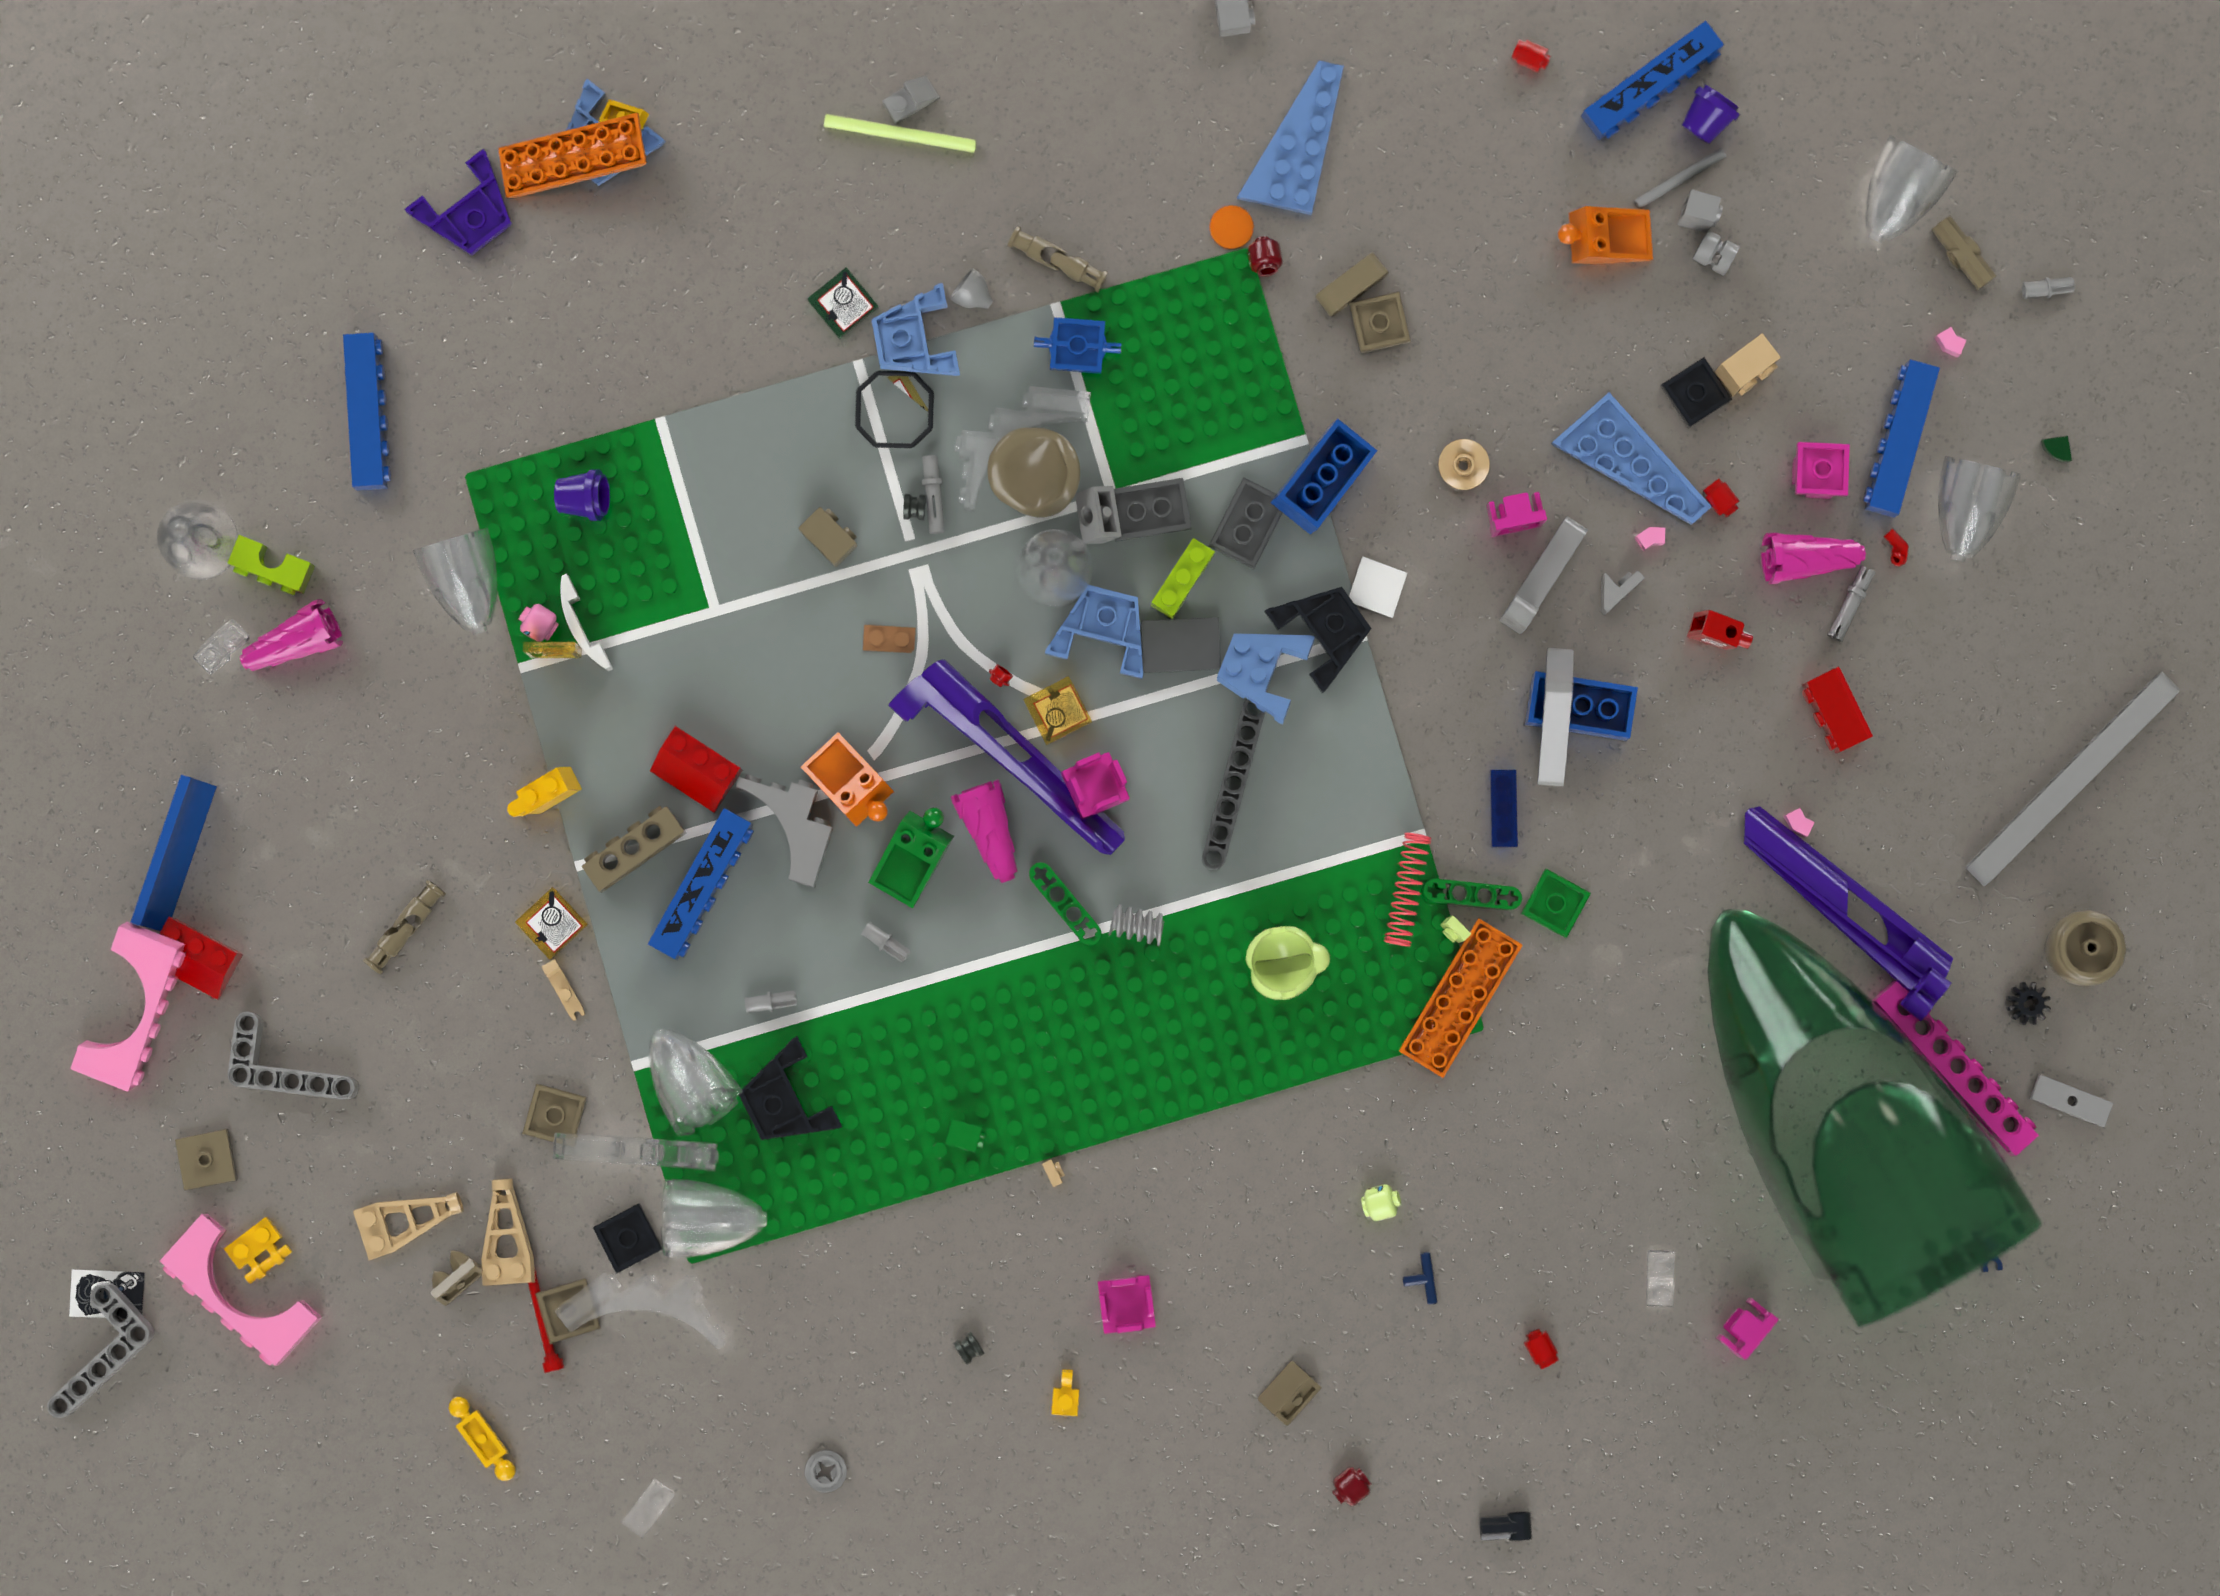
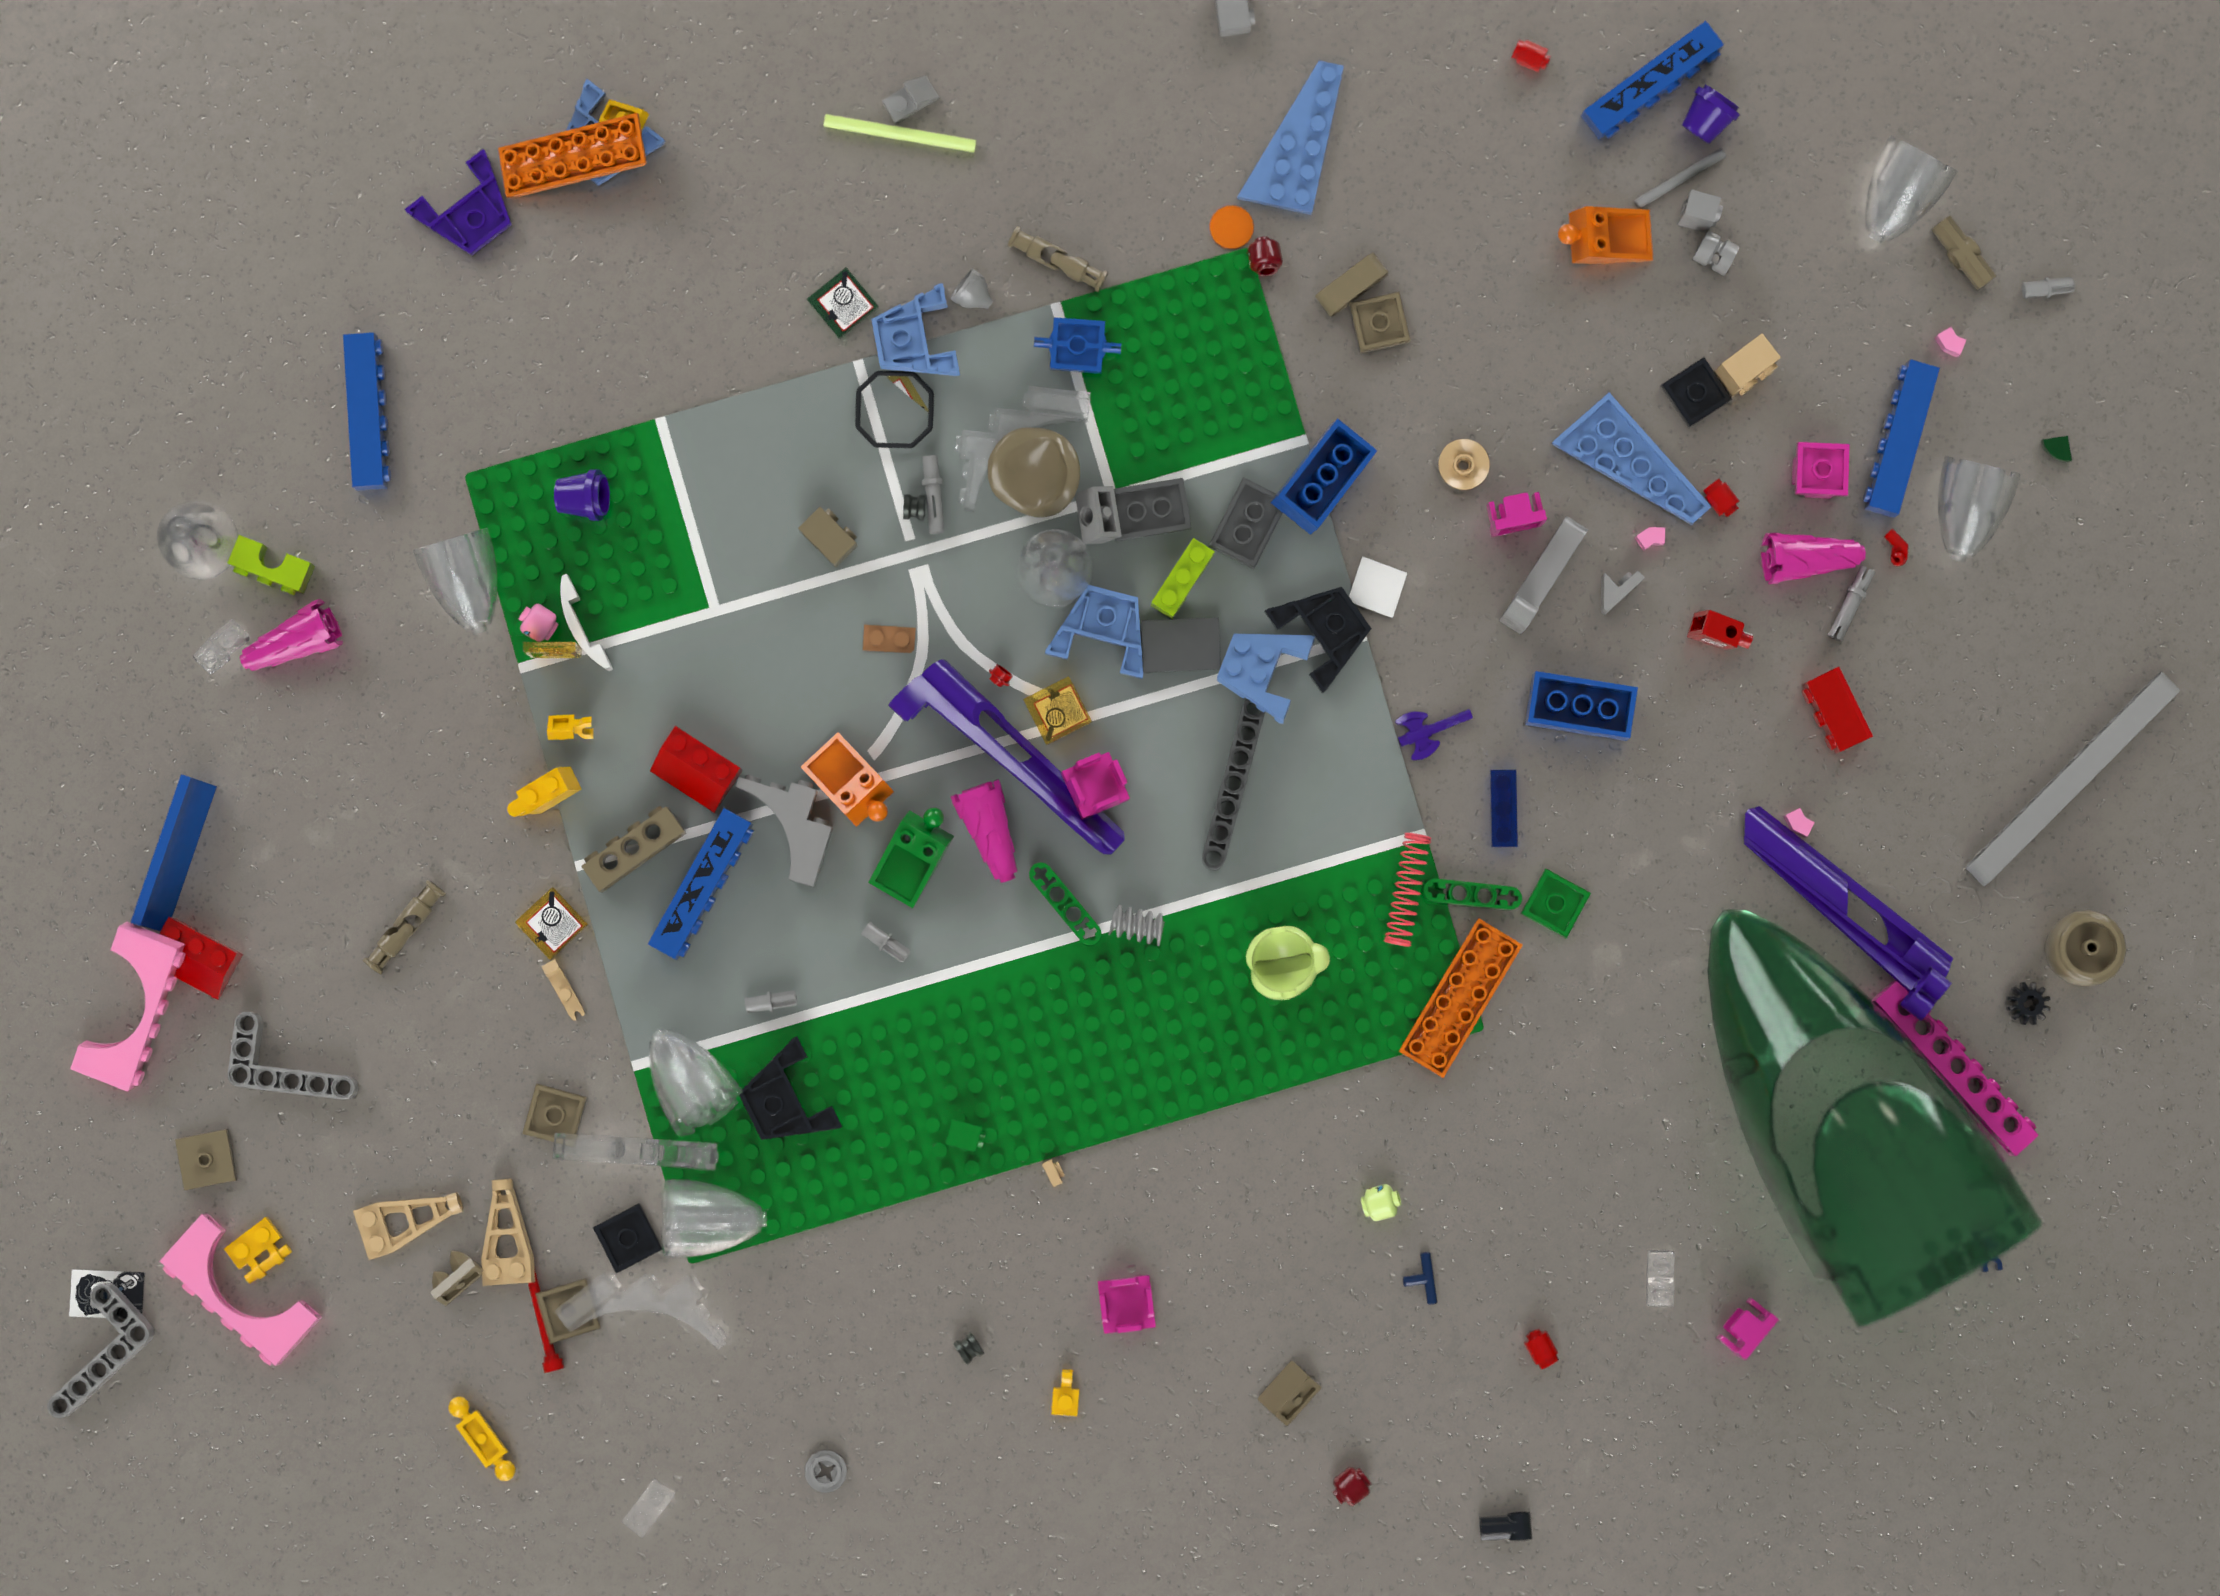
(565, 726): none -> yellow plate
(1420, 734): none -> dark purple piece
(1454, 930): yellowish green plate -> none
(1556, 716): beam -> none
(2084, 1107): light grey tile -> none

